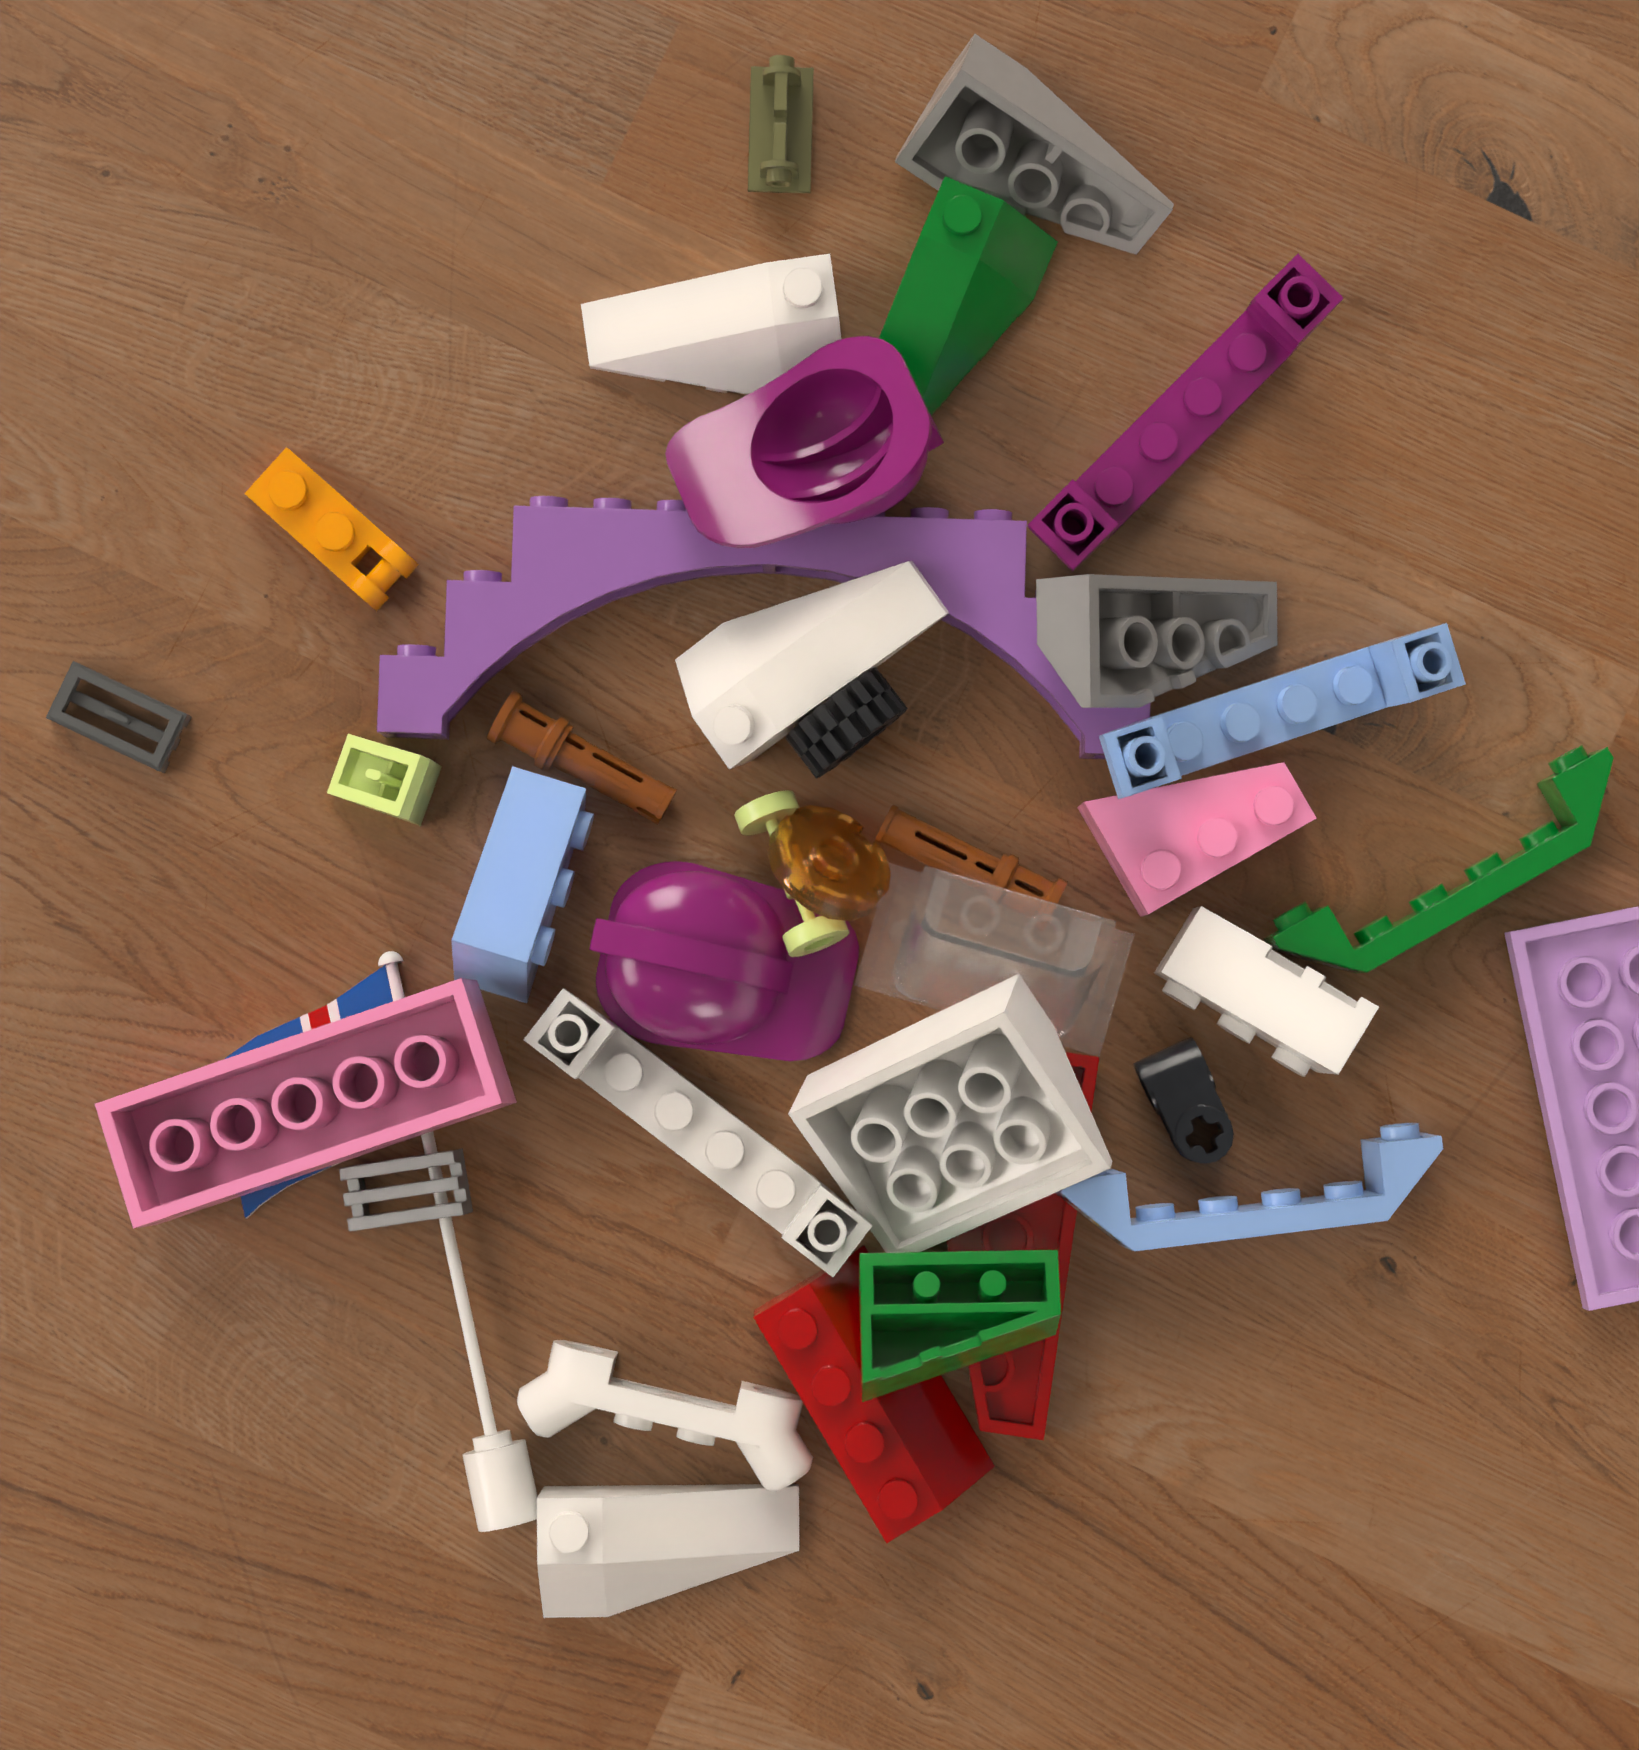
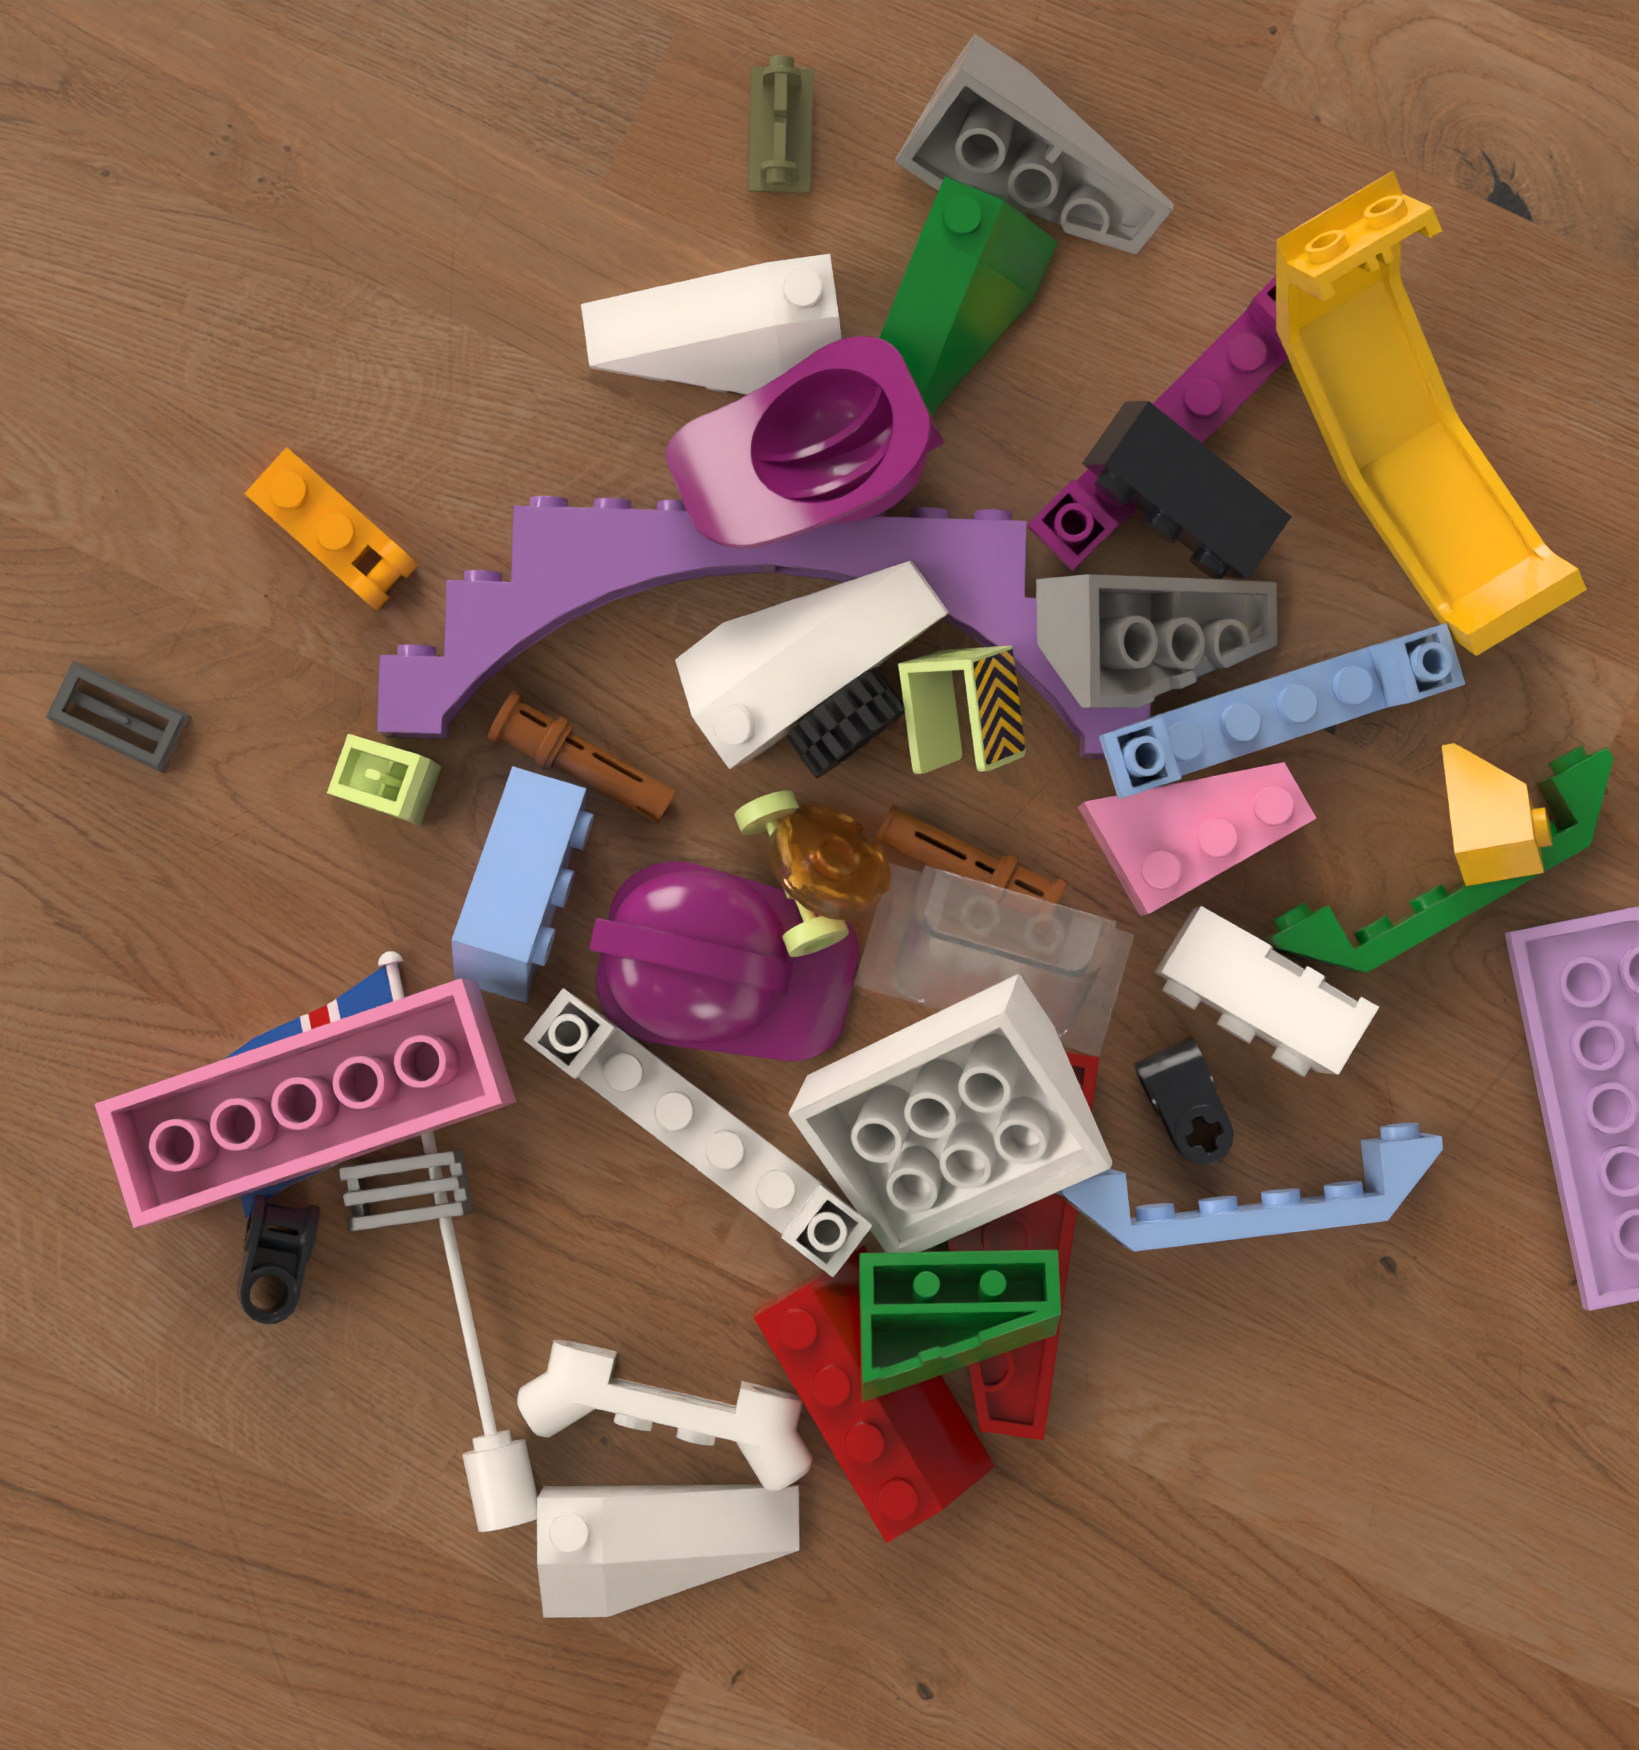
(276, 1254): none -> black piece
(991, 703): none -> yellowish green piece
(1185, 491): none -> black brick
(1395, 424): none -> yellow panel
(1492, 820): none -> yellow slope

